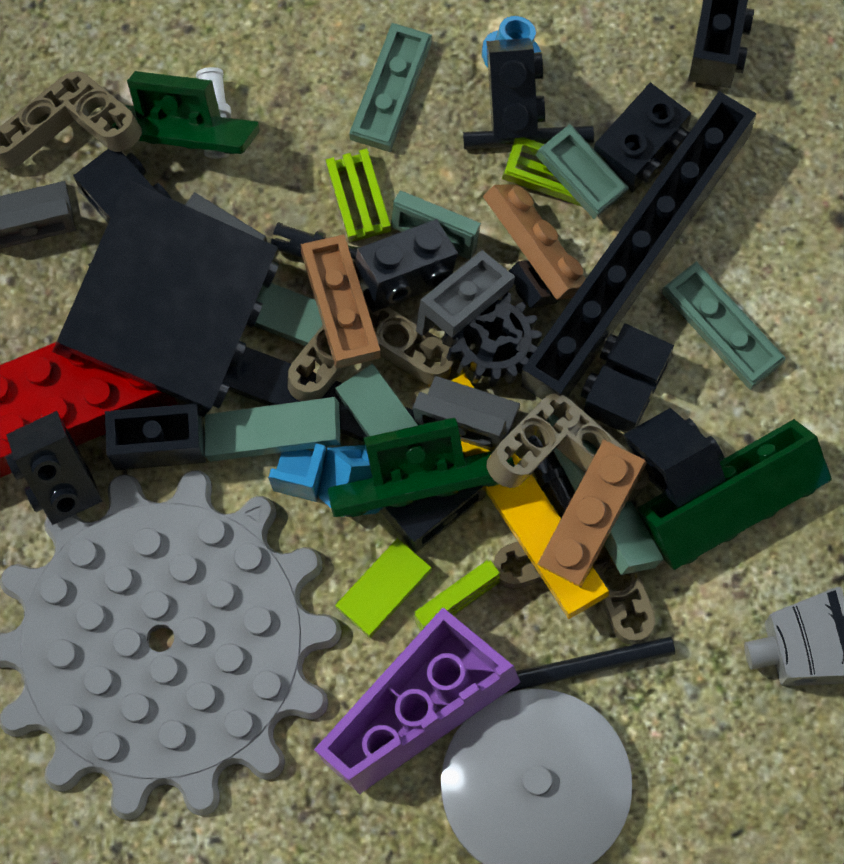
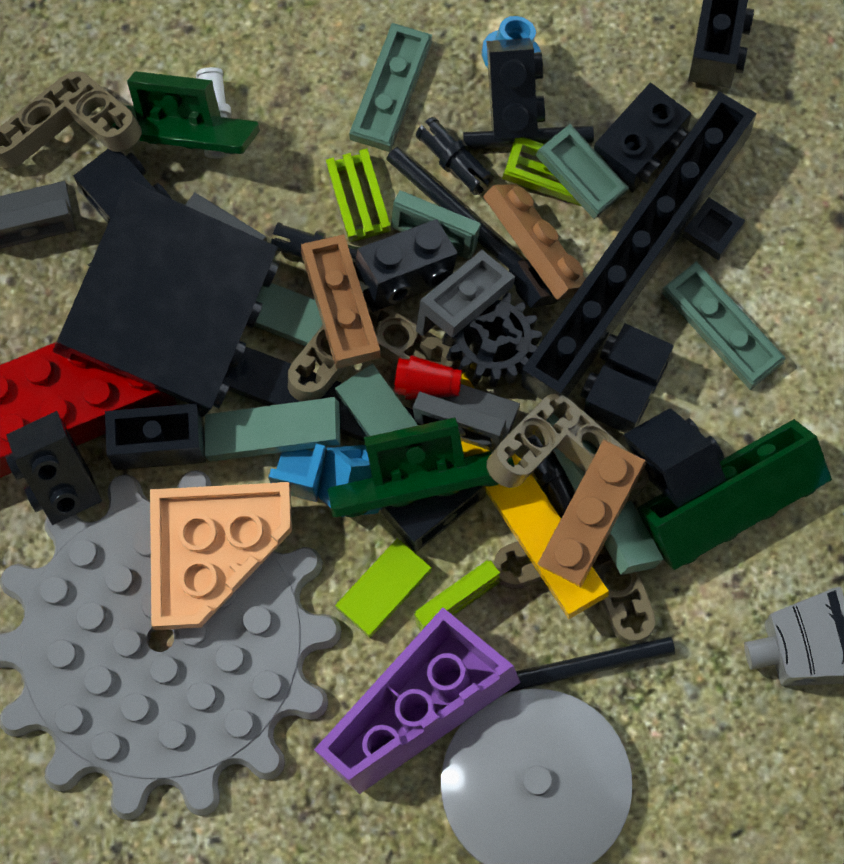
(209, 545): none -> light nougat plate
(425, 376): none -> red cone
(444, 199): none -> black bar
(454, 156): none -> black pin
(713, 228): none -> black plate

